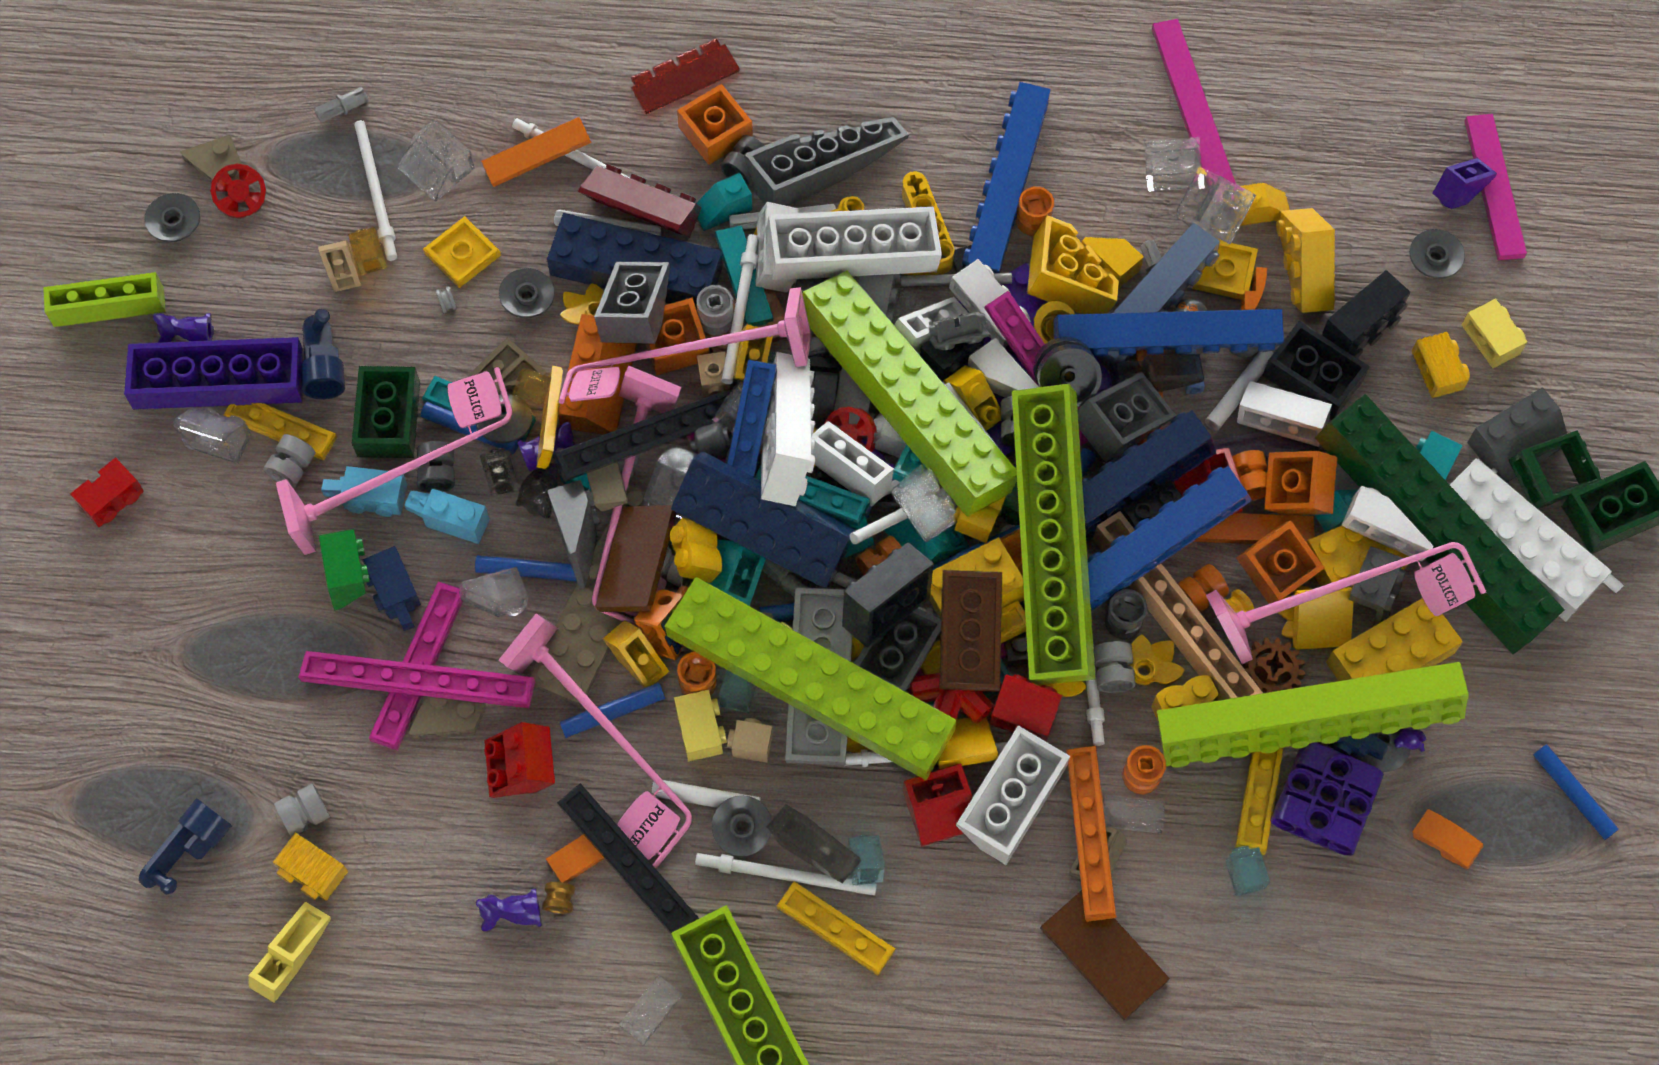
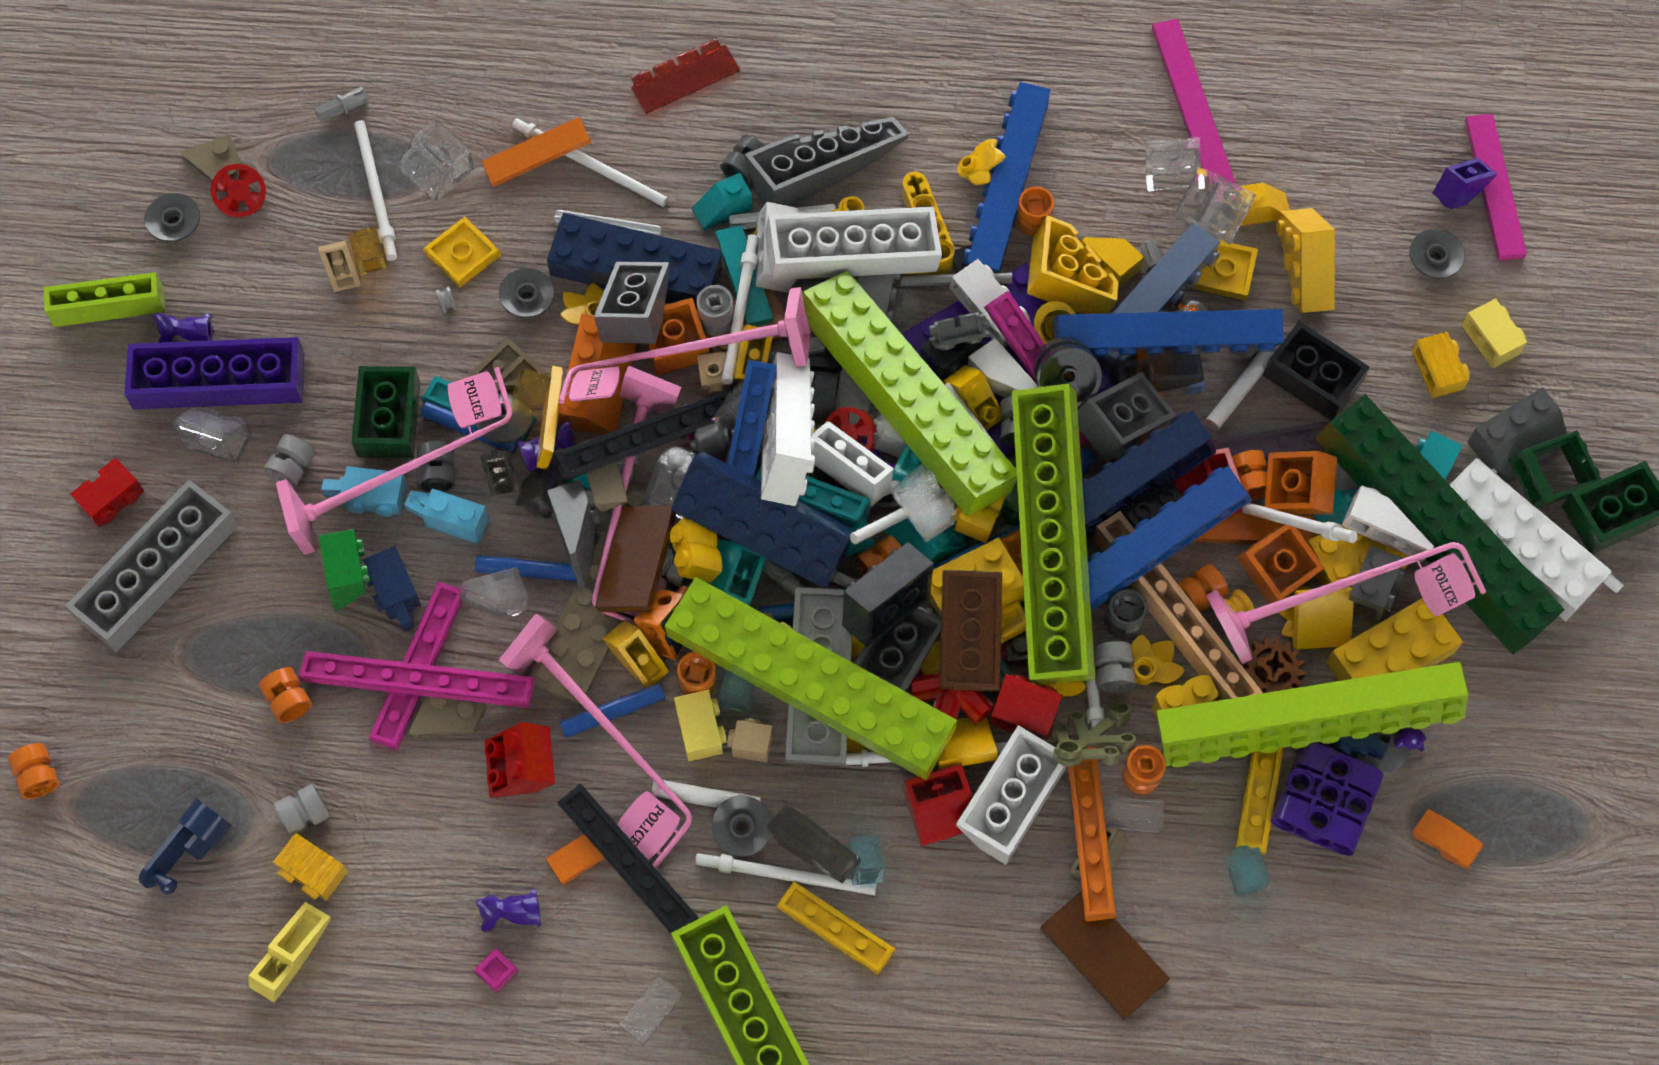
(32, 771): none -> orange wheel
(152, 565): none -> light grey brick
(276, 423): yellow tile -> none
(285, 695): none -> orange wheel
(322, 369): dark blue piece -> none
(495, 970): none -> dark pink tile
(558, 897): pearl gold wheel -> none
(641, 200): slope -> none
(714, 123): orange brick -> none
(915, 325): white slope -> none
(979, 163): none -> yellow plate
(1073, 752): none -> olive plant
(1252, 298): orange slope -> none
(1283, 413): white brick -> none
(1328, 530): none -> white bar
(1367, 314): black brick -> none
(1575, 792): blue piece -> none

